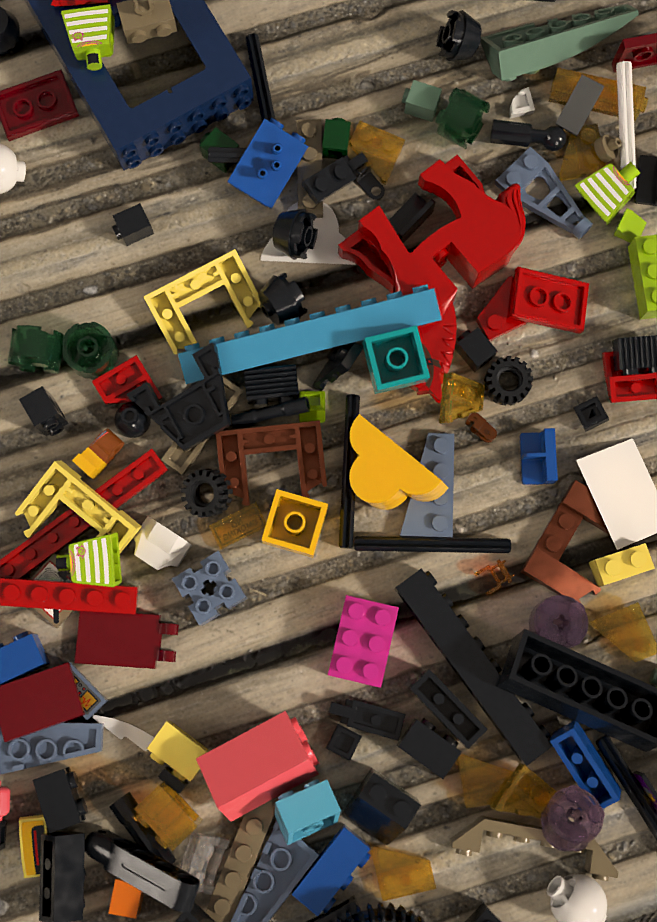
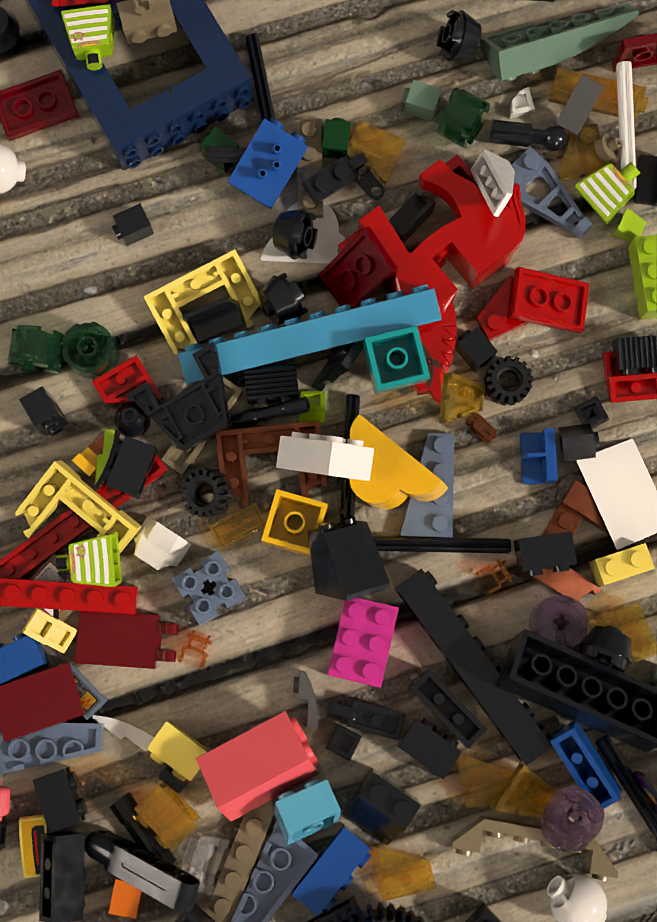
(49, 630): none -> light yellow slope
(104, 460): none -> sticker
(131, 467): none -> black brick
(205, 641): none -> clear orange piece
(215, 319): none -> black panel
(305, 691): none -> dark grey slope
(325, 455): none -> white brick
(346, 560): none -> black slope
(358, 269): none -> dark red tile
(495, 180): none -> white slope
(545, 552): none -> black brick
(578, 442): none -> black brick
(608, 647): none -> black cone

